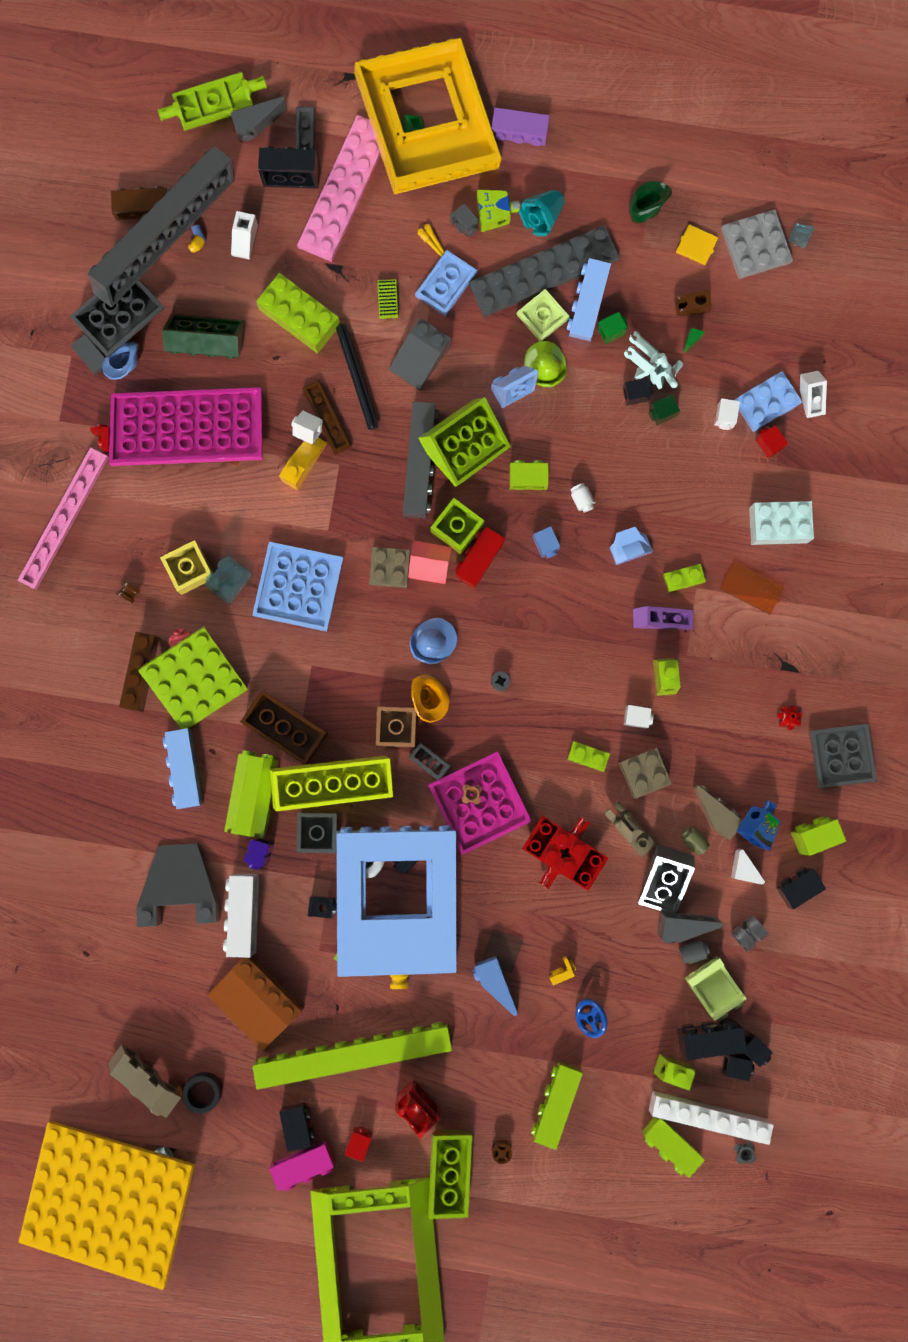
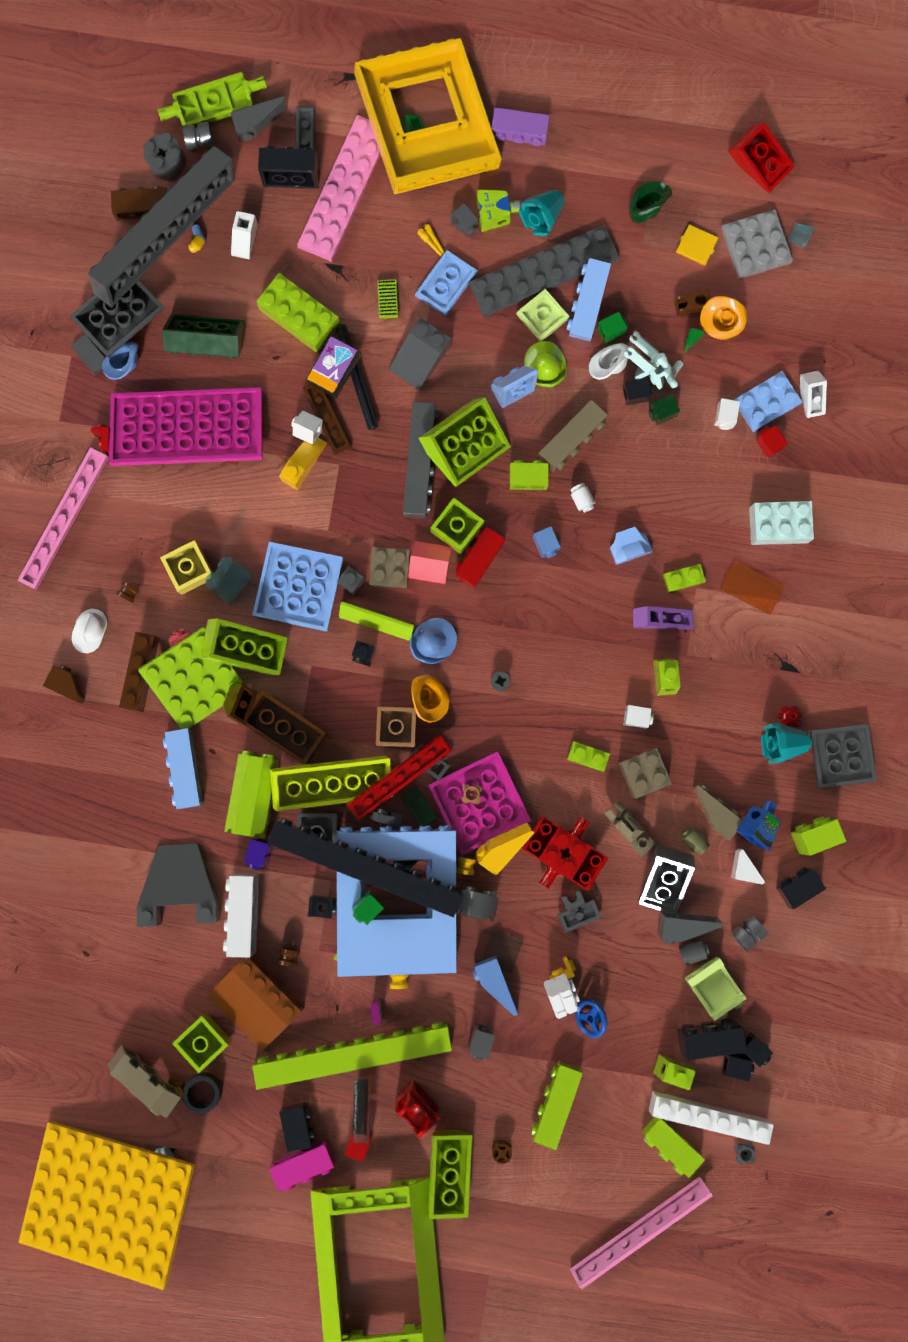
(64, 682): none -> reddish brown slope
(89, 630): none -> white piece
(164, 156): none -> dark grey brick
(198, 136): none -> flat silver wheel
(202, 1042): none -> lime brick
(239, 703): none -> reddish brown slope
(243, 647): none -> lime brick
(288, 956): none -> reddish brown wheel
(333, 367): none -> piece
(351, 580): none -> dark grey brick
(361, 1111): none -> clear smoke piece
(363, 653): none -> black brick
(364, 867): none -> black brick
(367, 908): none -> green brick
(376, 621): none -> lime slope
(376, 1011): none -> magenta tile
(386, 817): none -> dark grey plate
(398, 777): none -> red tile
(418, 806): none -> dark green plate
(465, 866): none -> yellow wheel
(477, 904): none -> dark grey brick
(481, 1041): none -> dark grey brick
(502, 848): none -> yellow slope
(562, 995): none -> white brick
(572, 436): none -> dark tan brick
(578, 912): none -> dark grey plate
(608, 361): none -> white hat
(640, 1232): none -> bright pink plate
(723, 317): none -> light orange hat
(761, 156): none -> red slope
(783, 742): none -> teal cone

